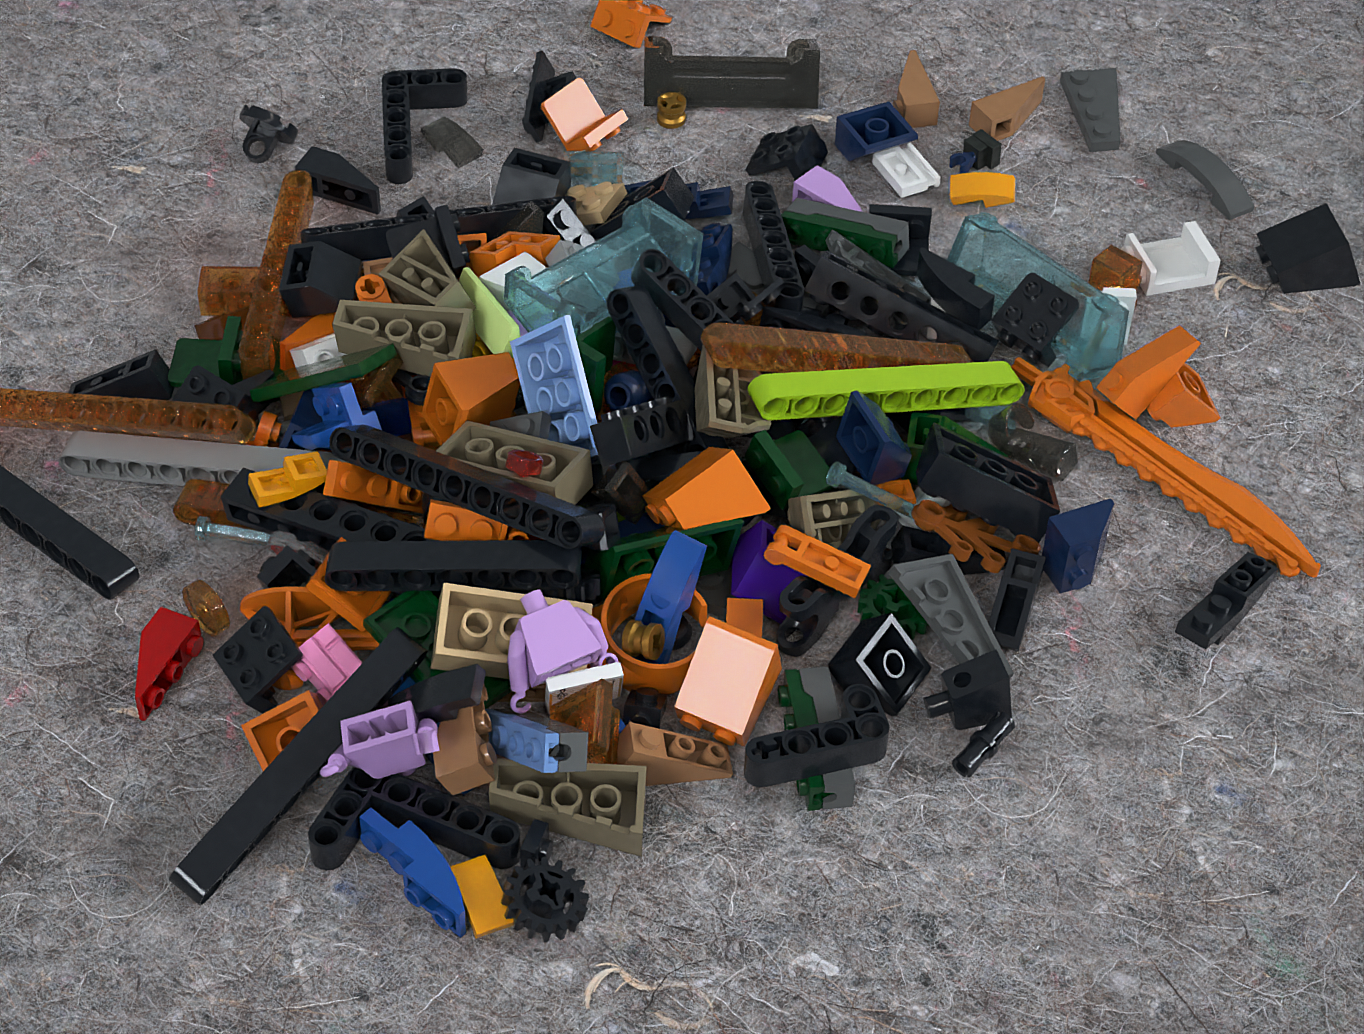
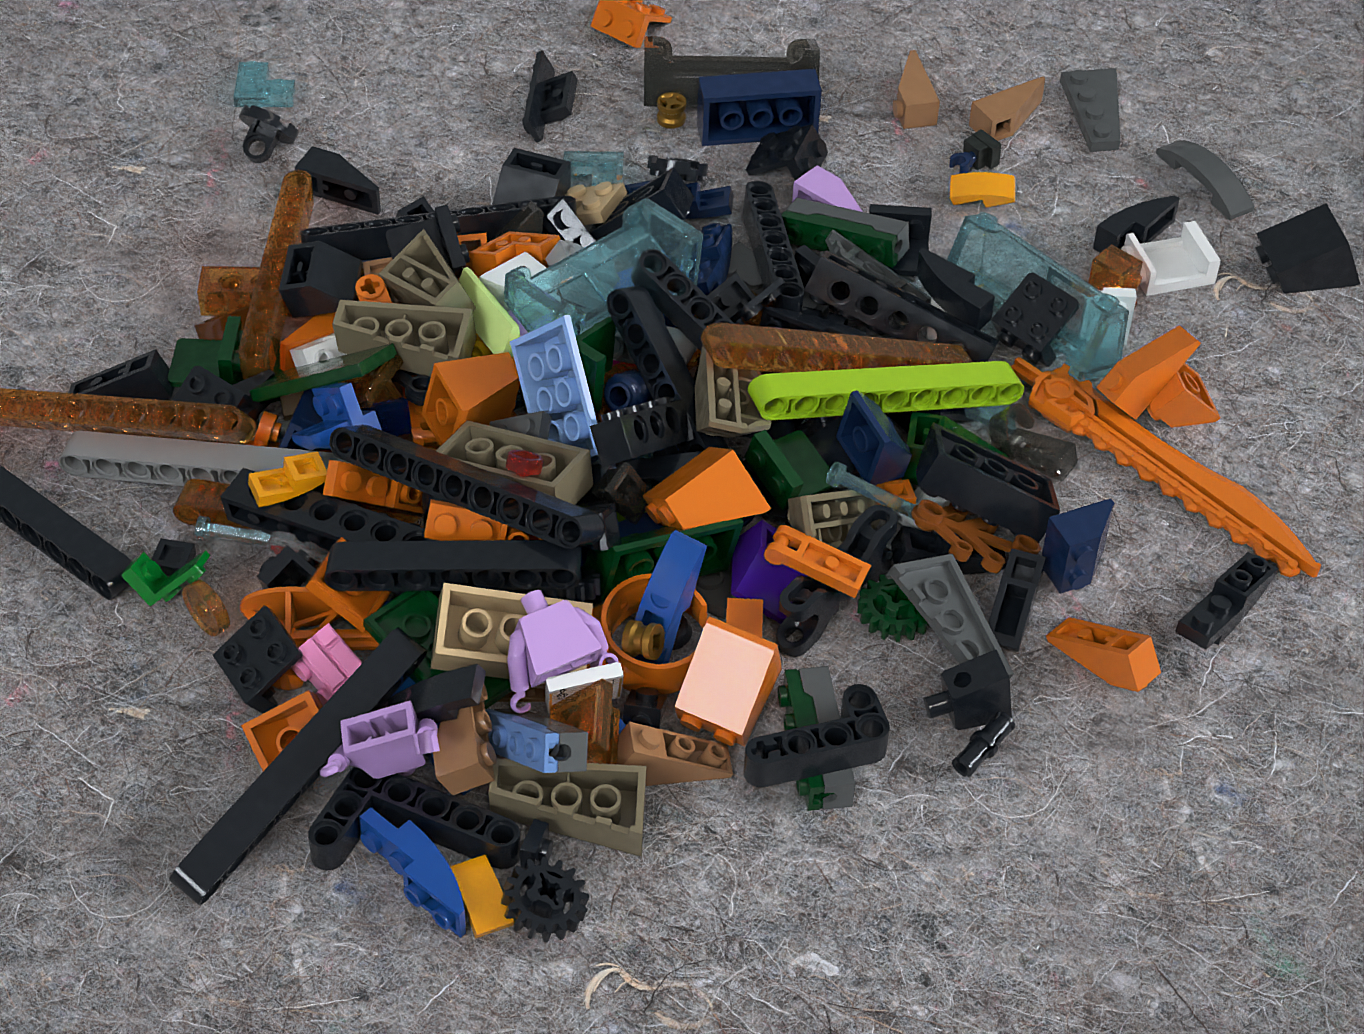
(152, 584): none -> green bracket
(164, 652): red slope -> none
(173, 555): none -> black plate
(255, 89): none -> clear light blue plate
(412, 91): black beam -> none
(453, 140): clear smoke slope -> none
(579, 117): bracket -> none
(688, 169): none -> black plate
(755, 104): none -> dark blue brick
(872, 131): dark blue slope -> none
(883, 659): black slope -> none
(906, 170): white plate -> none
(1111, 653): none -> orange slope
(1143, 219): none -> black slope

